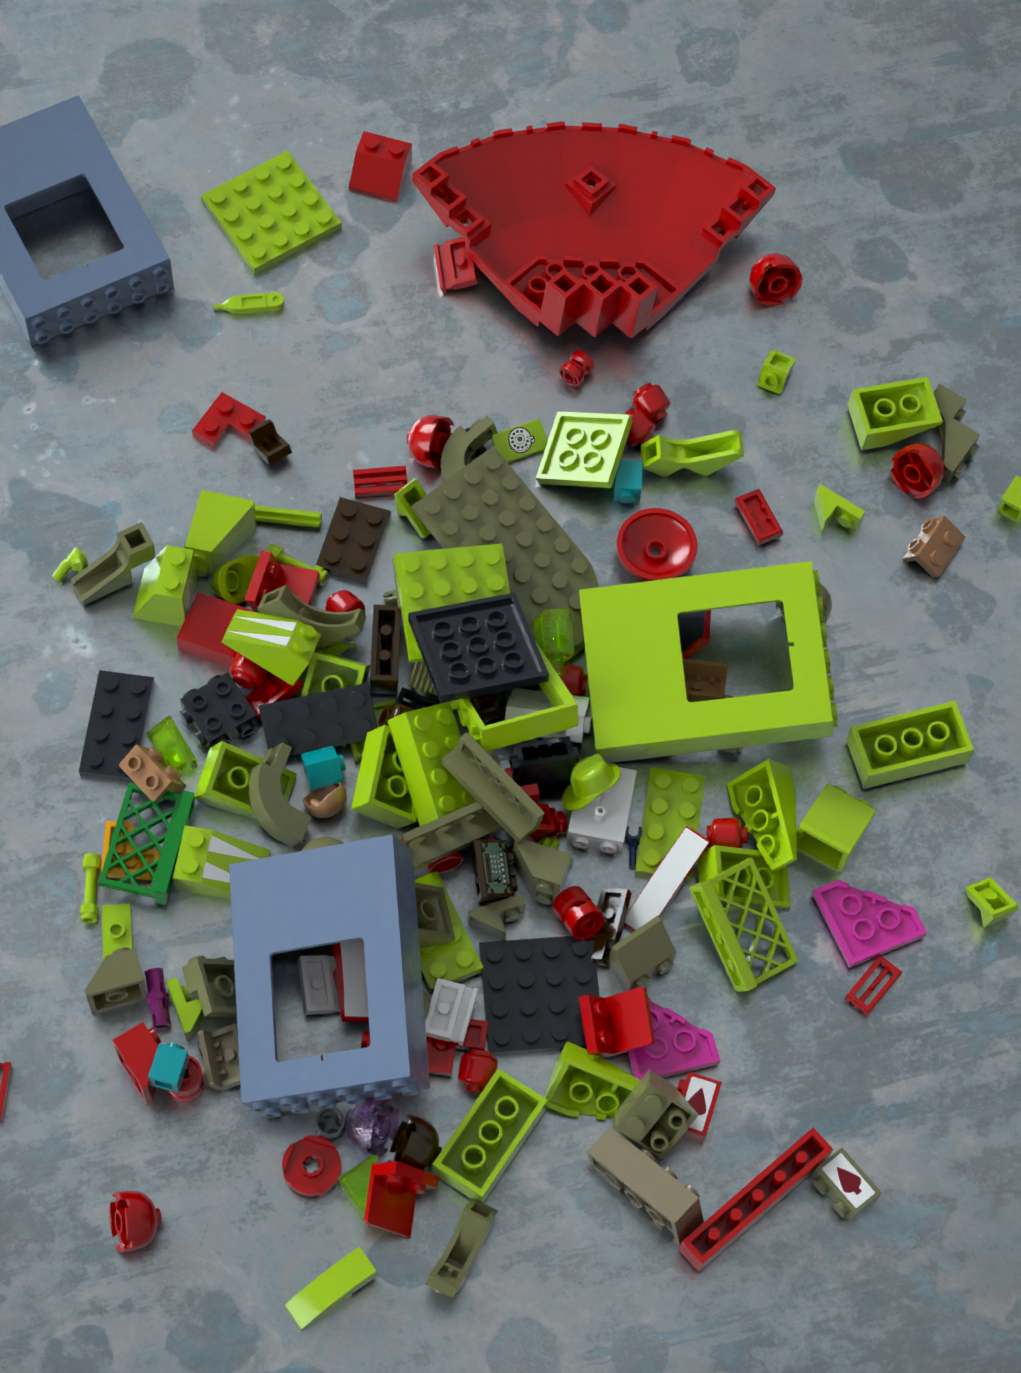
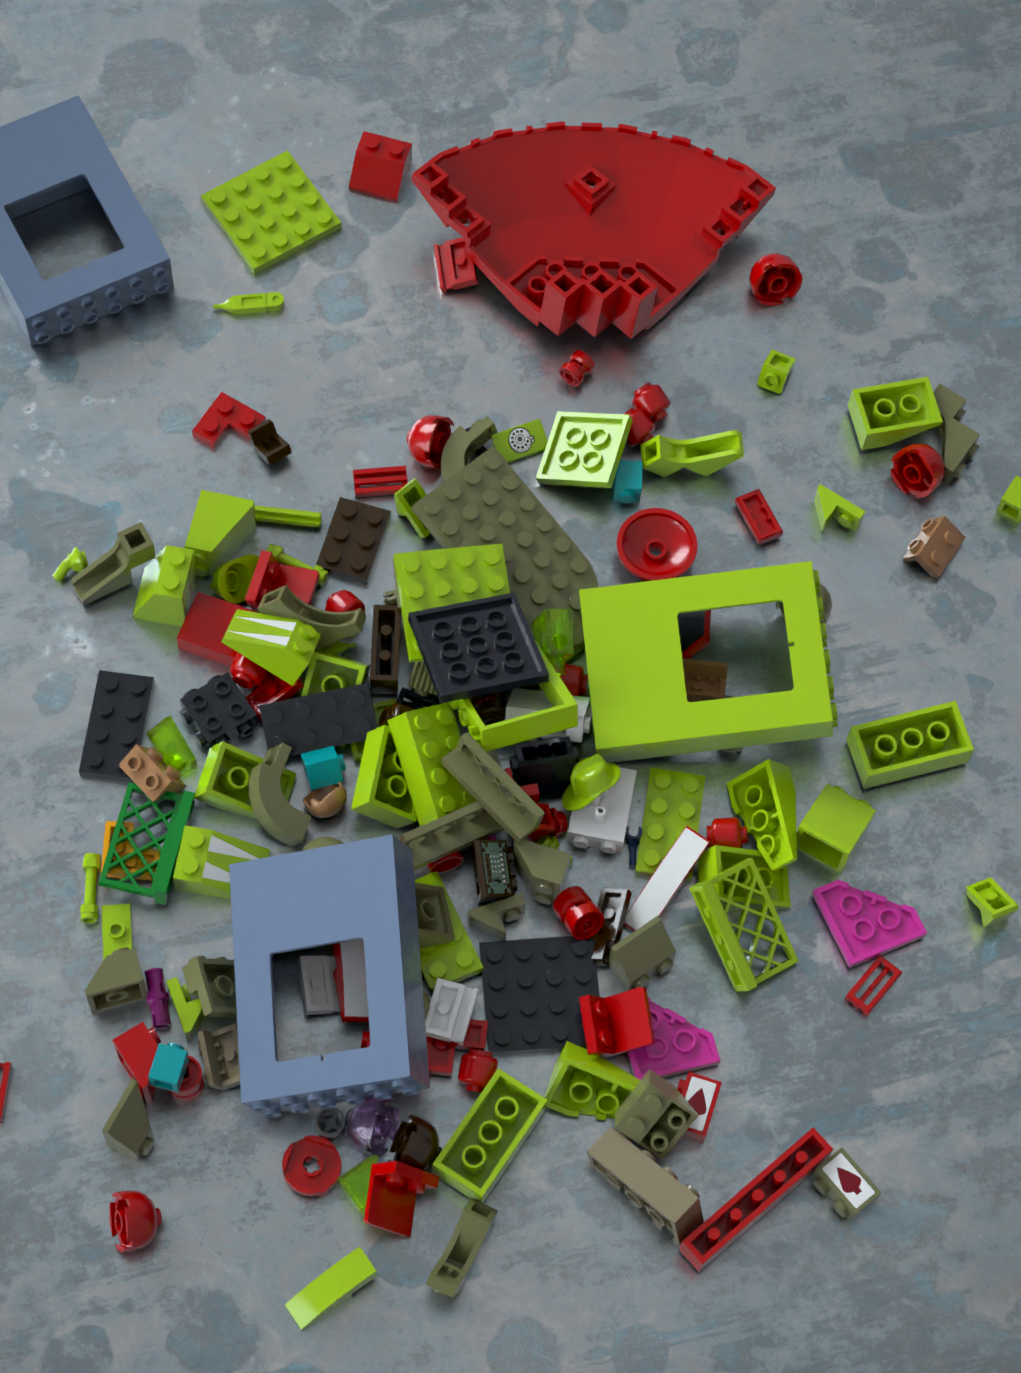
(129, 1125): none -> olive slope

